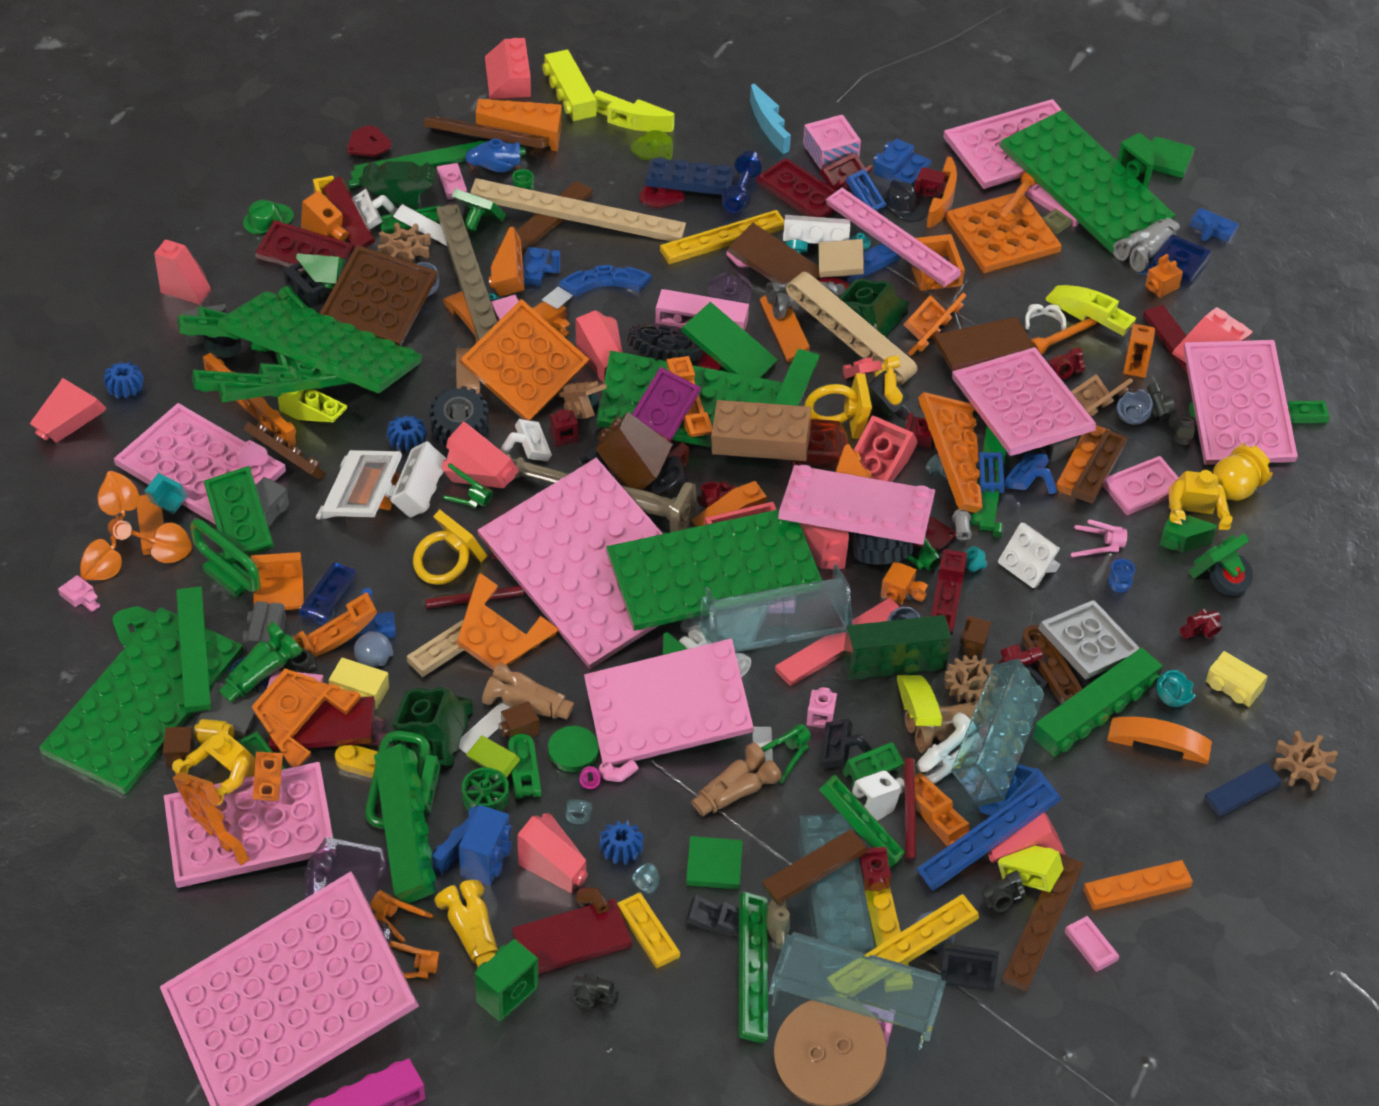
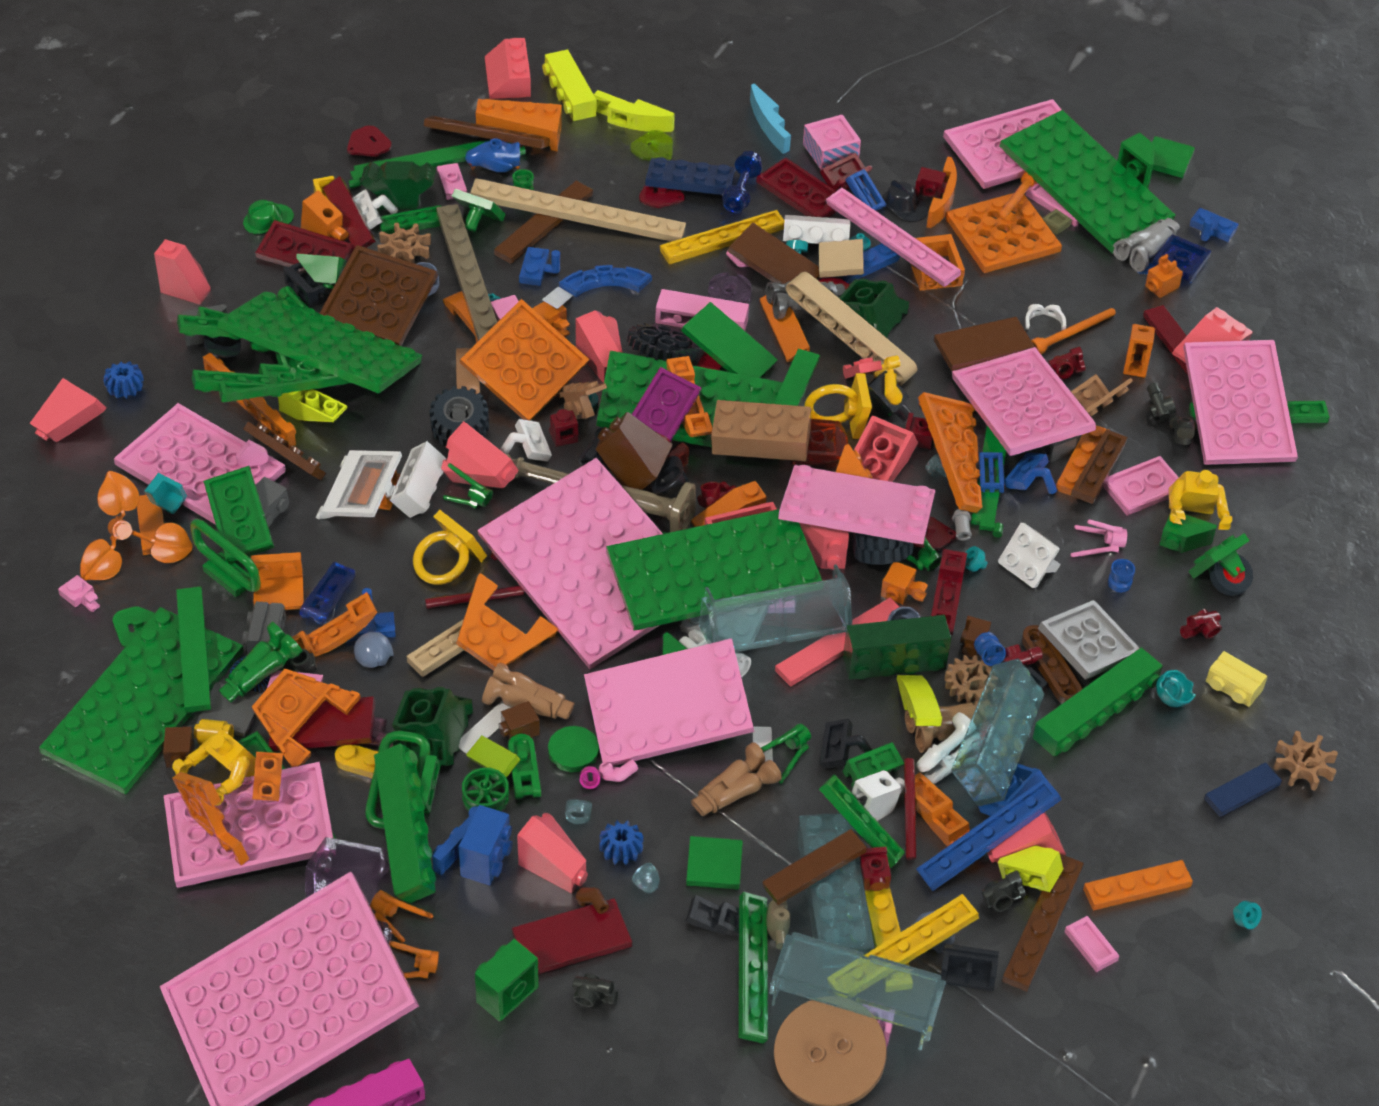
(362, 679): light yellow brick -> none
(406, 433): blue gear -> none
(425, 225): white sticker -> none
(469, 921): yellow piece -> none
(508, 266): orange slope -> none
(648, 930): yellow tile -> none
(821, 703): bright pink brick -> none
(899, 162): blue plate -> none
(928, 318): orange bracket -> none
(989, 649): none -> blue wheel
(1091, 303): neon yellow slope -> none
(1135, 407): sand blue hair -> none
(1162, 734): orange slope -> none
(1243, 472): yellow tile -> none
(1247, 914): none -> teal tile

